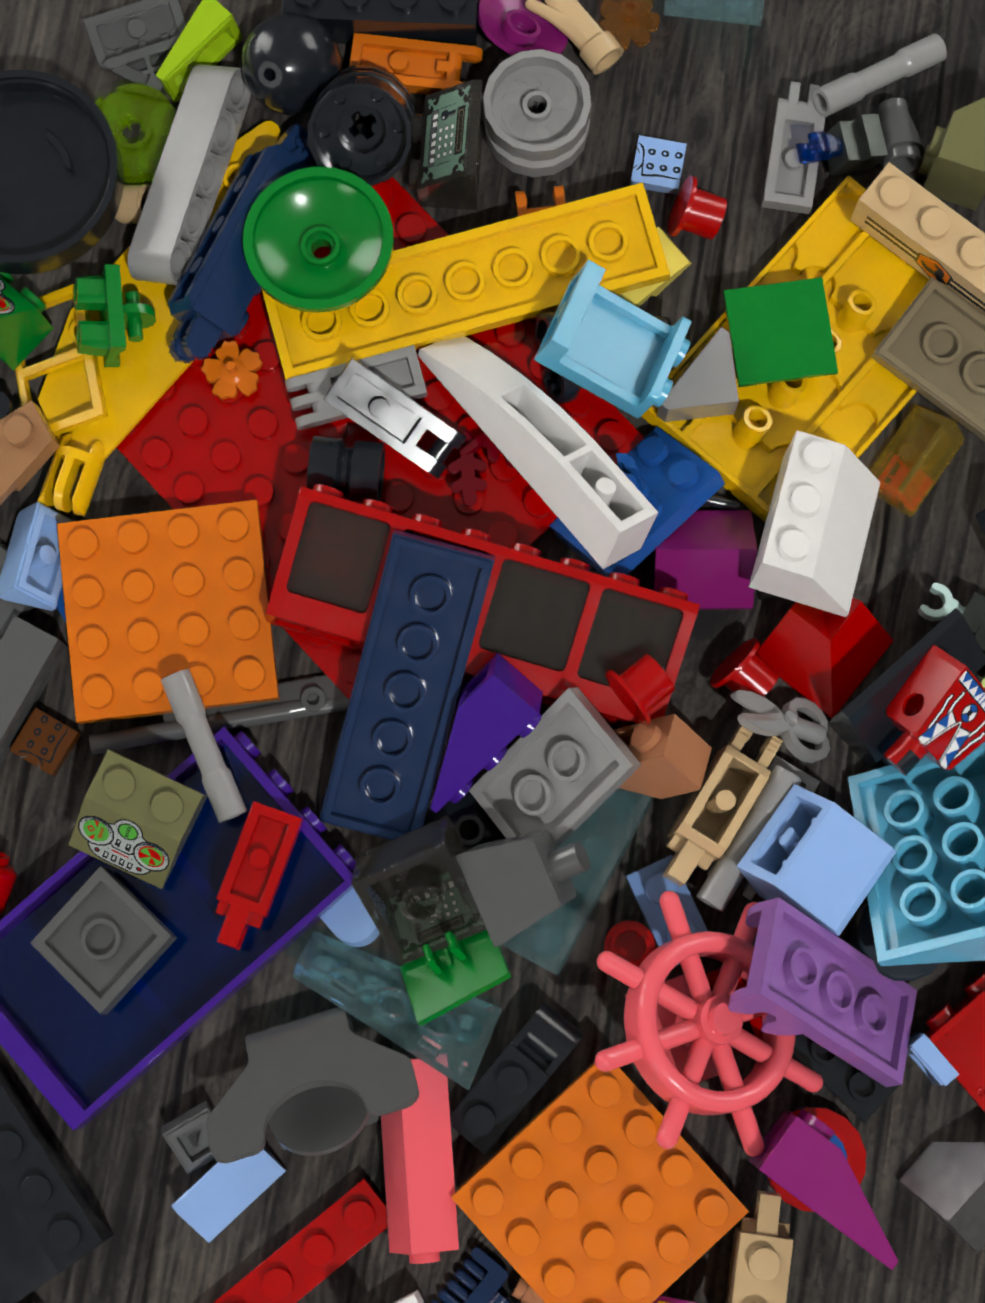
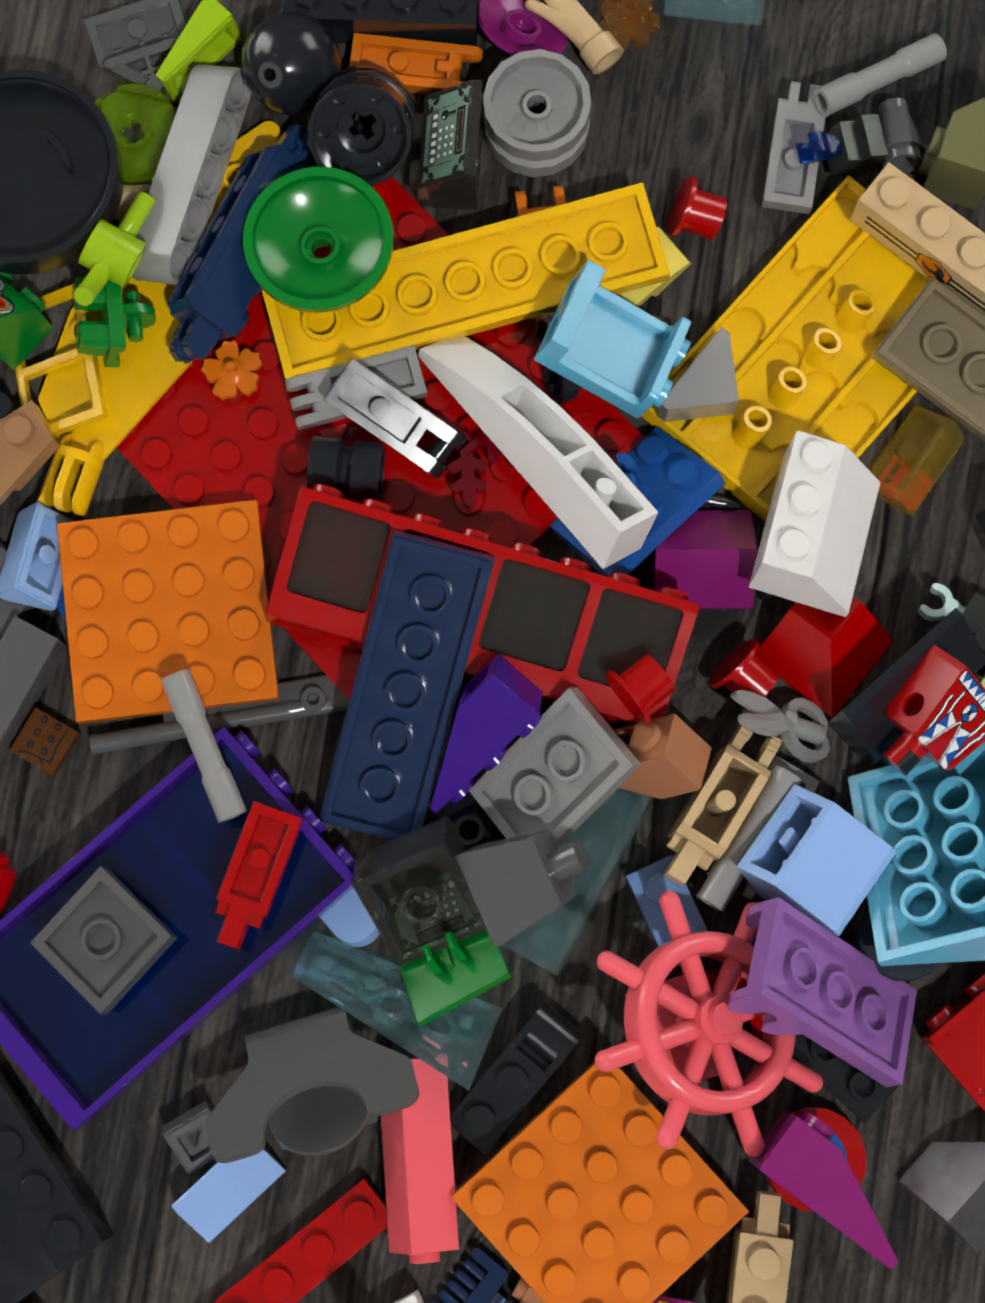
(113, 251): none -> lime piece
(136, 819): olive slope -> none
(630, 941): red plate -> none
(658, 164): light blue tile -> none
(780, 332): green piece -> none
(930, 1060): light blue tile -> none

